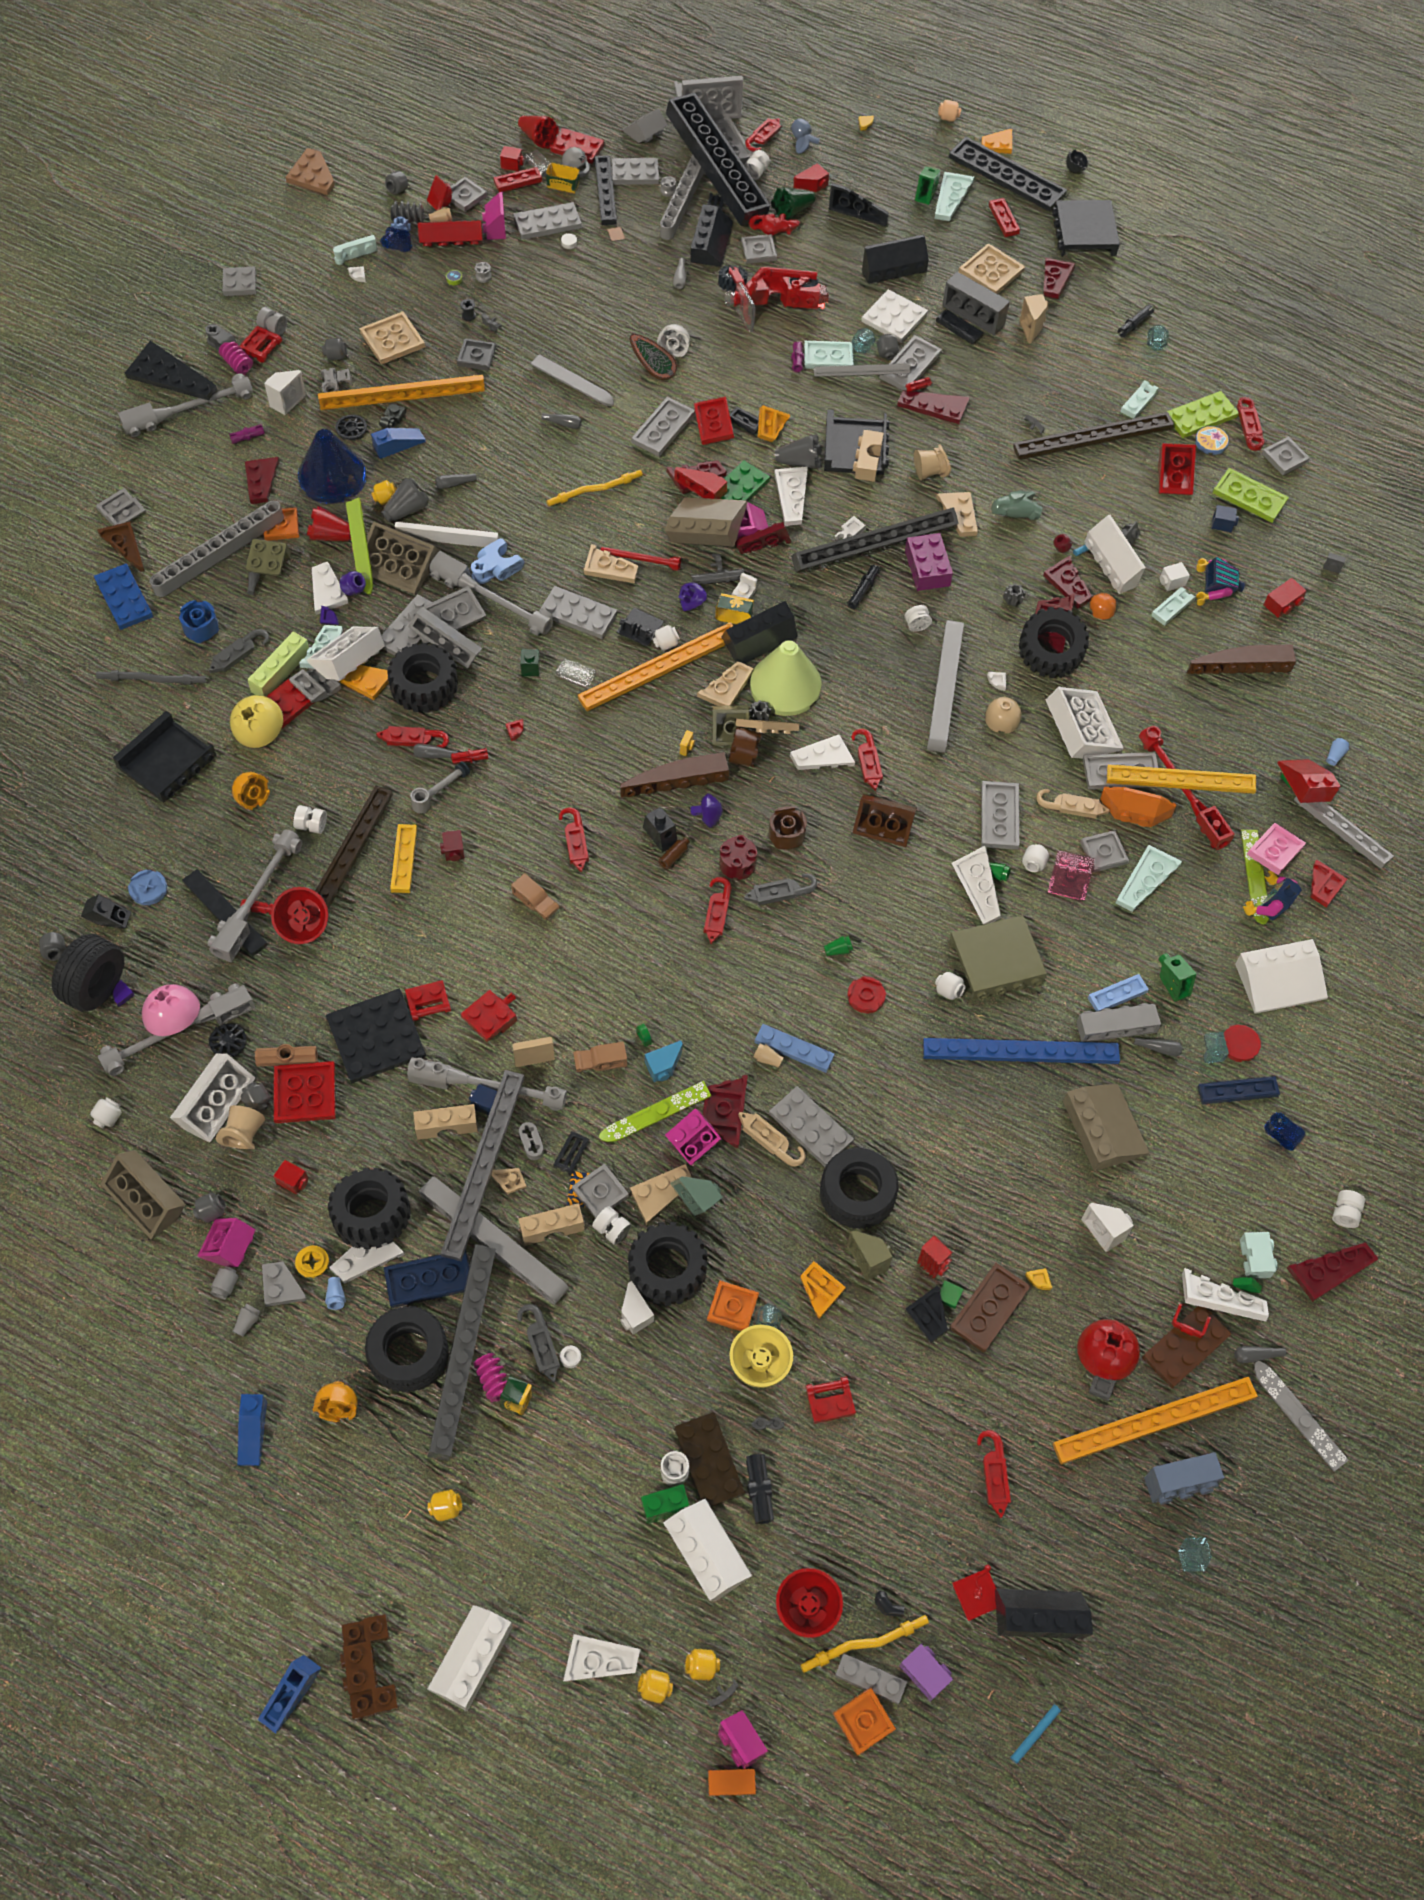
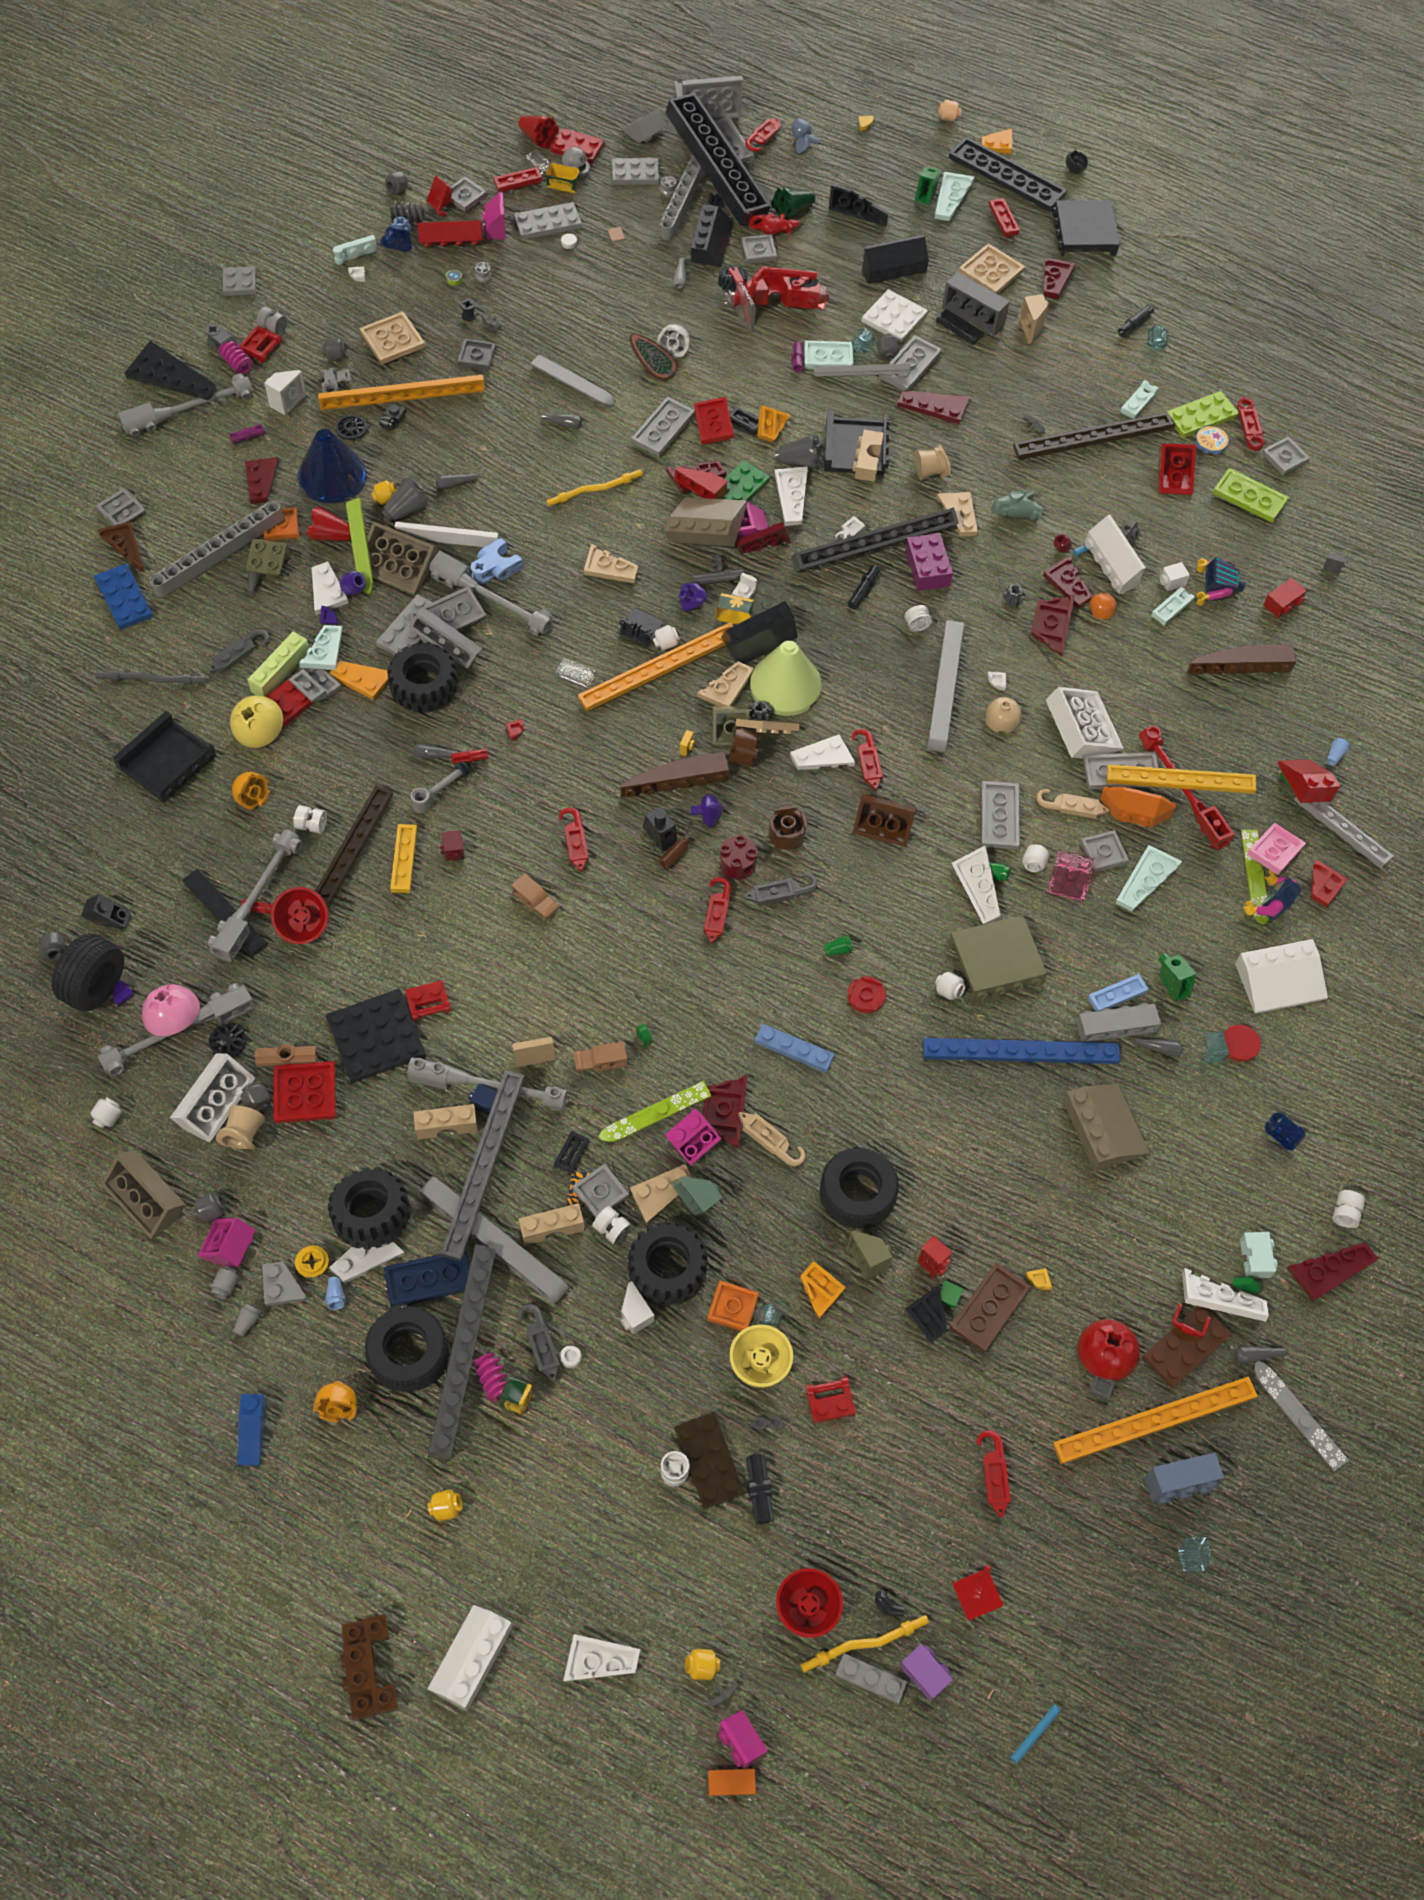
(147, 887): medium blue tile -> none
(198, 621): blue brick -> none
(289, 1692): blue slope -> none
(291, 1177): red brick -> none
(311, 173): medium nougat plate -> none
(347, 652): white slope -> none
(395, 440): blue slope -> none
(411, 736): red plate -> none
(441, 215): tan cone -> none
(490, 1015): red plate -> none
(509, 1179): tan piece -> none
(511, 158): red brick -> none
(526, 1142): light grey beam -> none
(530, 662): dark green brick -> none
(579, 612): light grey plate -> none
(605, 190): tile -> none
(654, 1686): yellow head -> none
(663, 1061): dark azure slope -> none
(664, 1503): green brick -> none
(673, 563): red piece -> none
(707, 1550): white slope -> none
(757, 164): white wheel -> none
(767, 1055): tan cone -> none
(810, 1126): light grey plate -> none
(812, 179): red slope -> none
(864, 1721): orange tile -> none
(919, 384): red axle -> none
(1042, 1614): black slope -> none
(1059, 622): black tyre -> none
(1107, 1224): white slope -> none
(1224, 518): dark blue brick -> none
(1238, 1090): dark blue tile -> none

